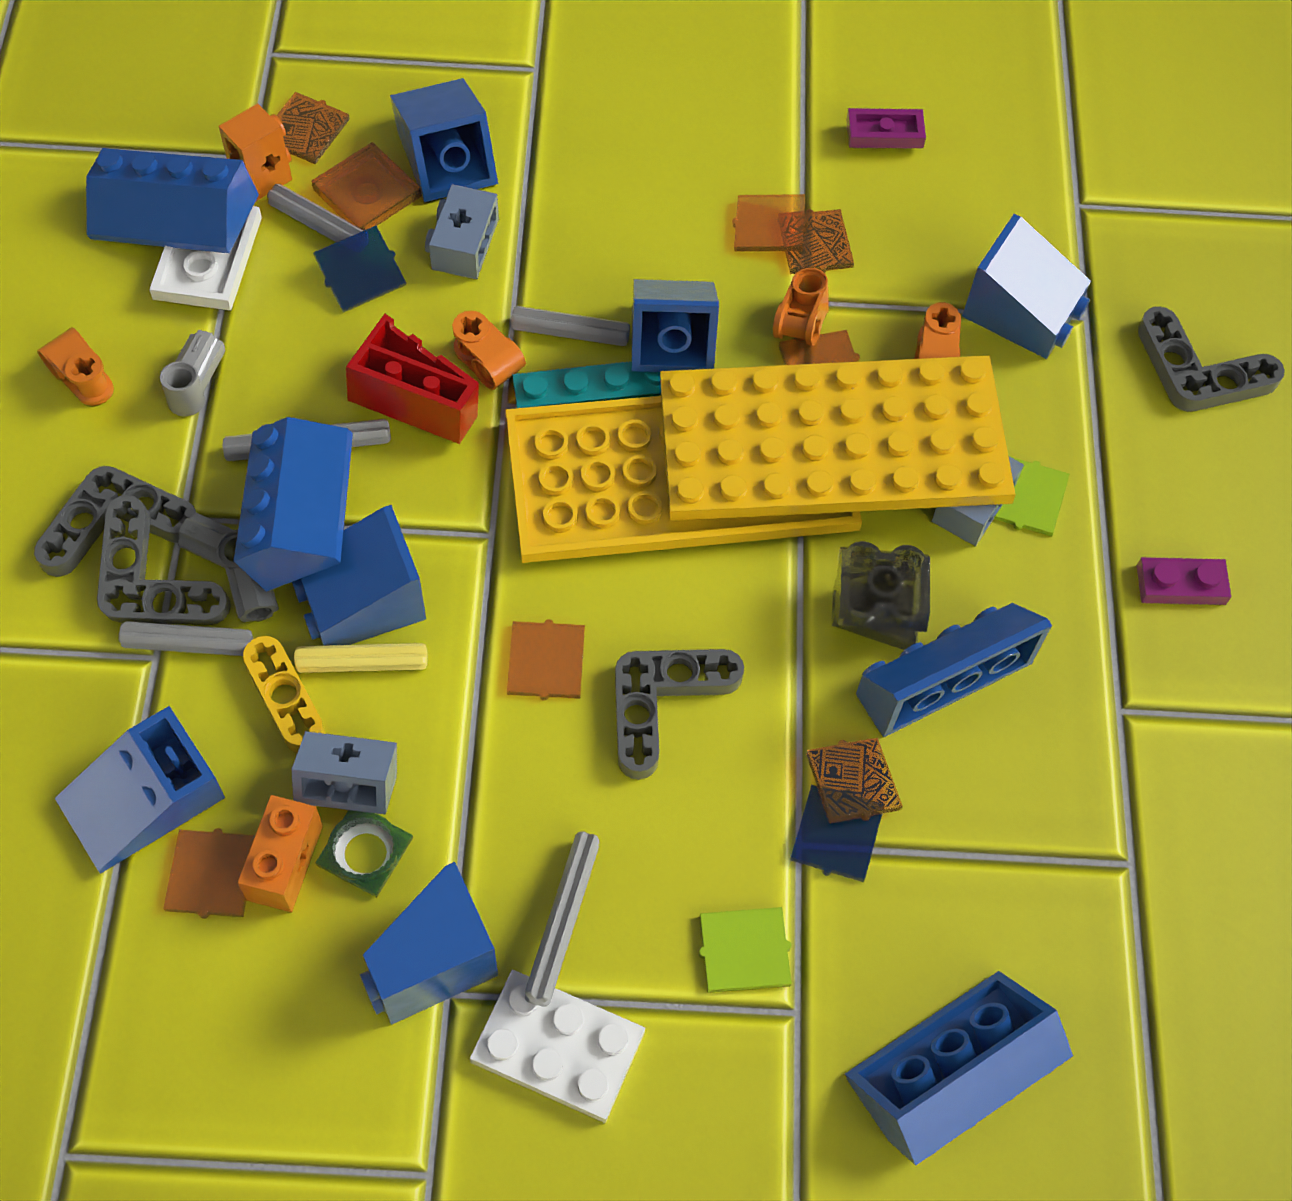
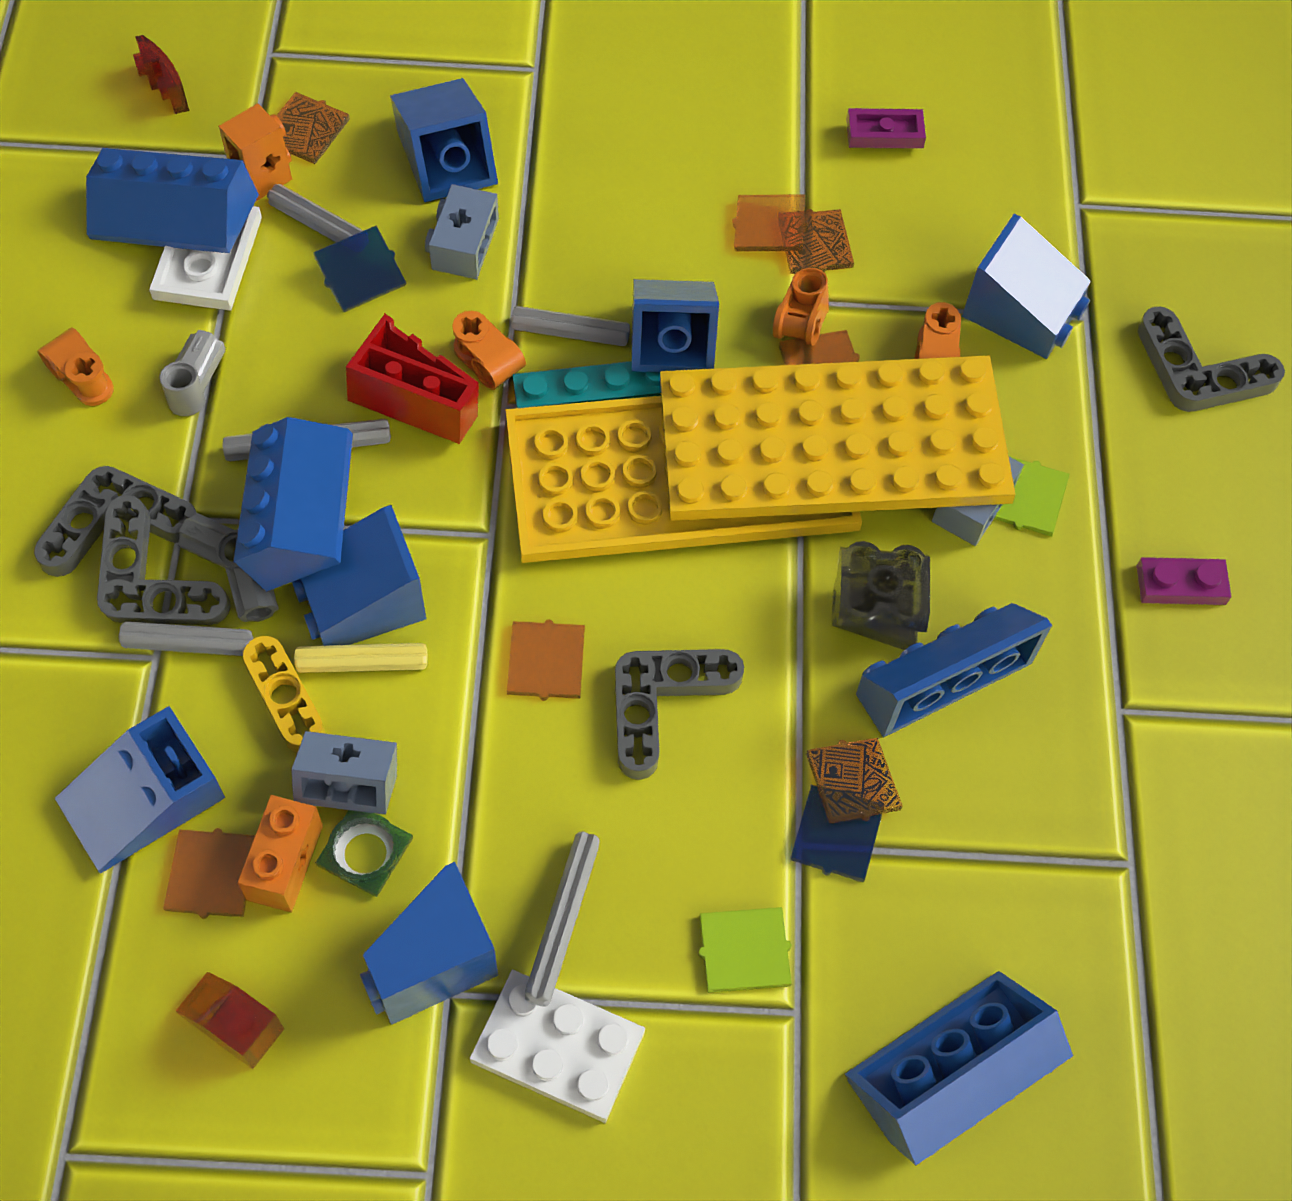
(160, 73): none -> clear red slope
(231, 1018): none -> clear red slope
(366, 188): clear orange tile -> none

